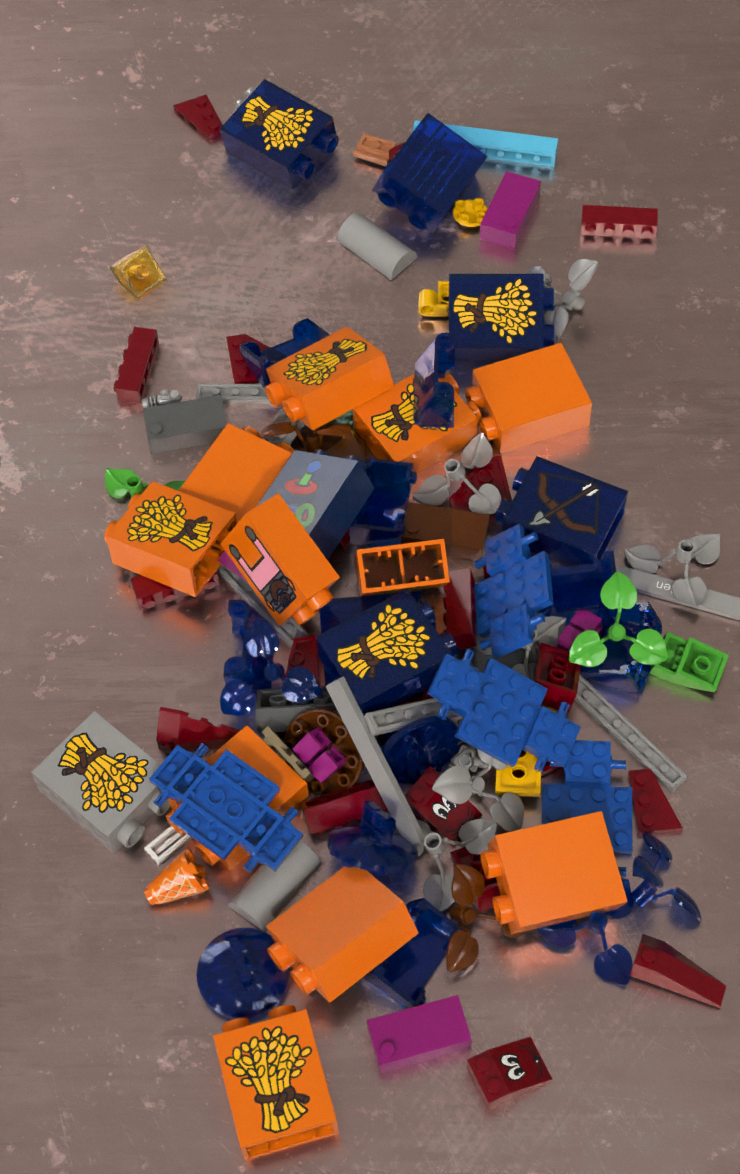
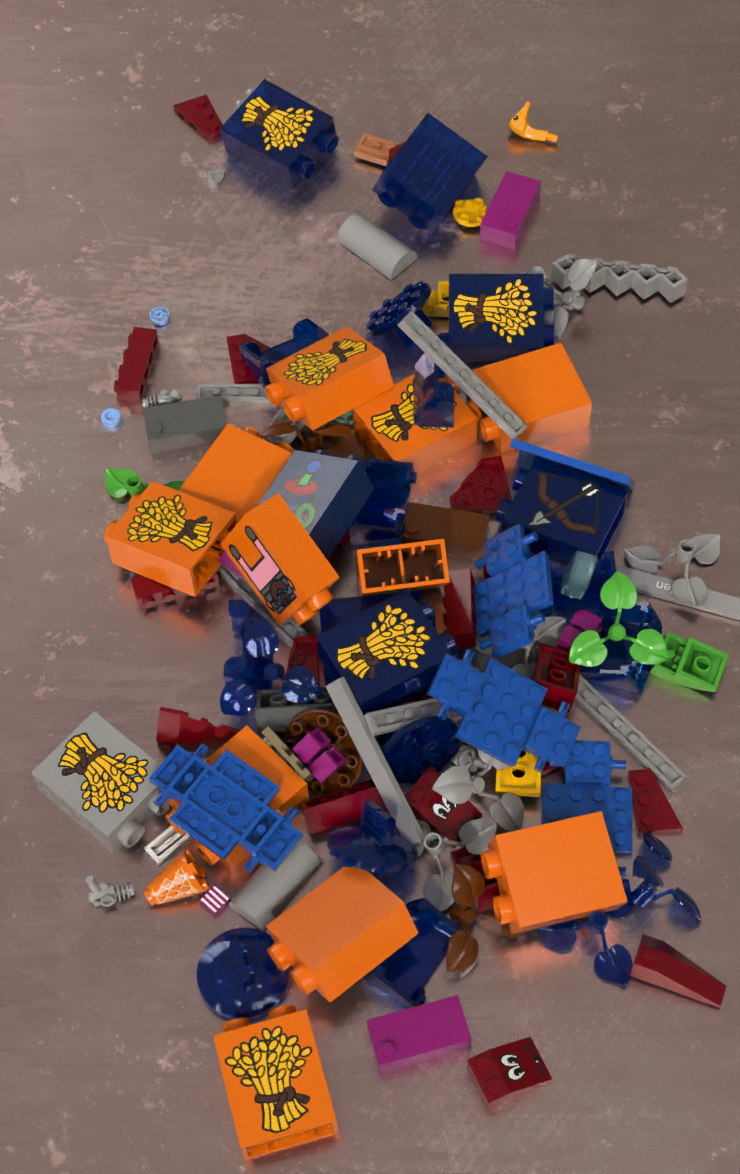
(106, 893): none -> light grey piece
(111, 417): none -> light blue tile
(138, 271): clear yellow slope -> none
(159, 316): none -> light blue tile
(215, 900): none -> magenta tile
(216, 177): none -> light grey tile
(396, 309): none -> clear blue bracket
(462, 375): none -> light grey tile
(476, 453): light grey plant -> none
(509, 145): medium azure brick -> none
(521, 127): none -> light orange animal
(574, 464): none -> blue tile
(578, 575): none -> clear light blue slope
(619, 221): dark red brick -> none
(621, 276): none -> light grey brick

